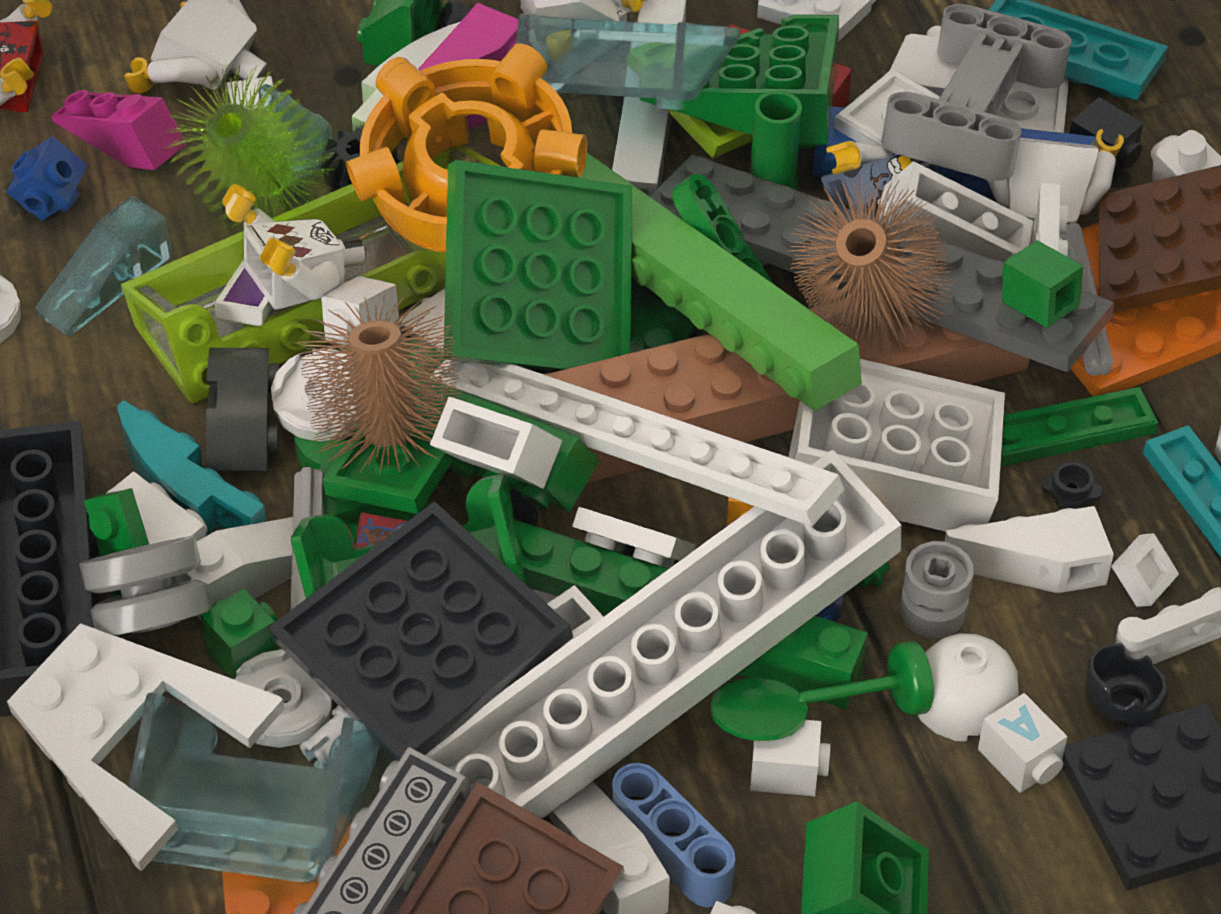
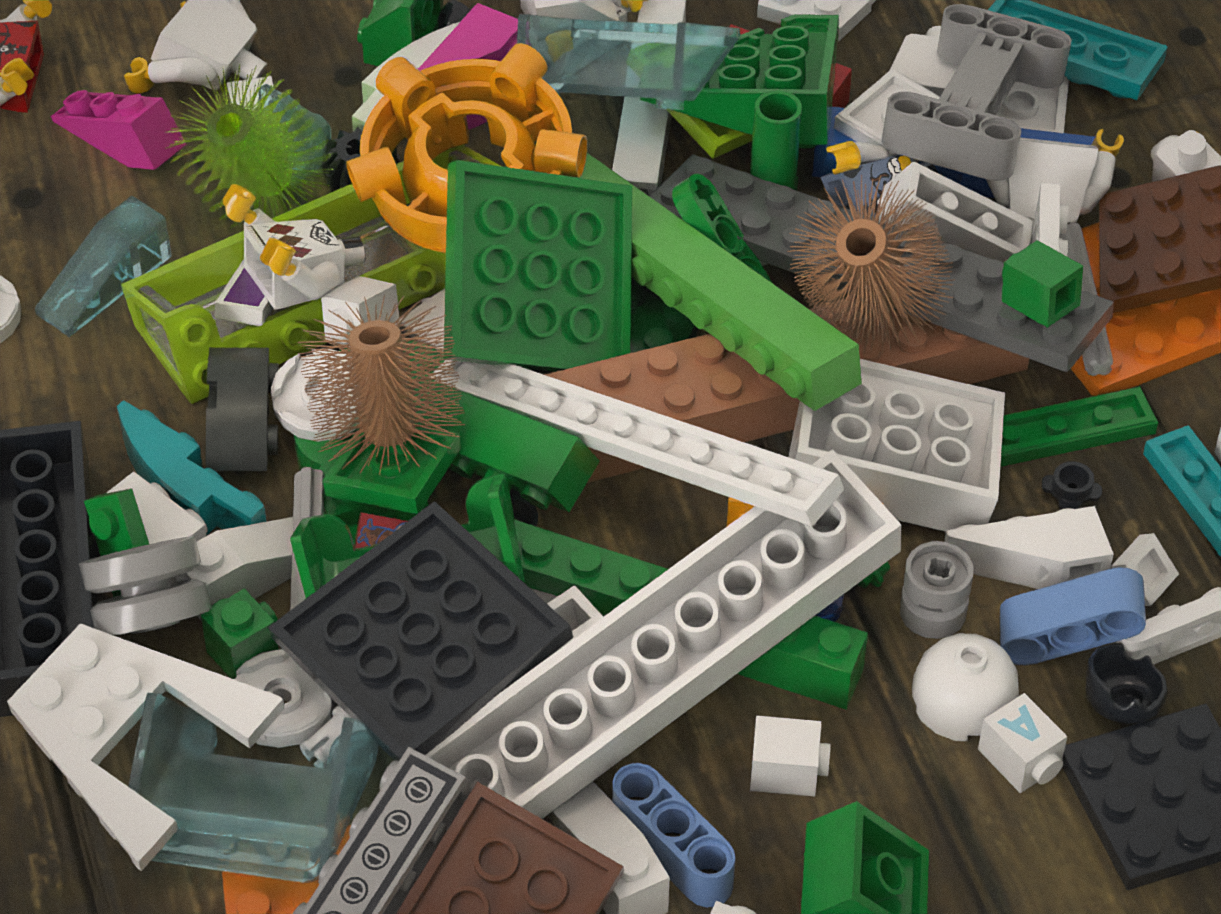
(38, 183): blue brick -> none
(496, 442): white brick -> none
(617, 534): white plate -> none
(772, 710): green piece -> none
(1073, 616): none -> medium blue beam
(1113, 122): black brick -> none

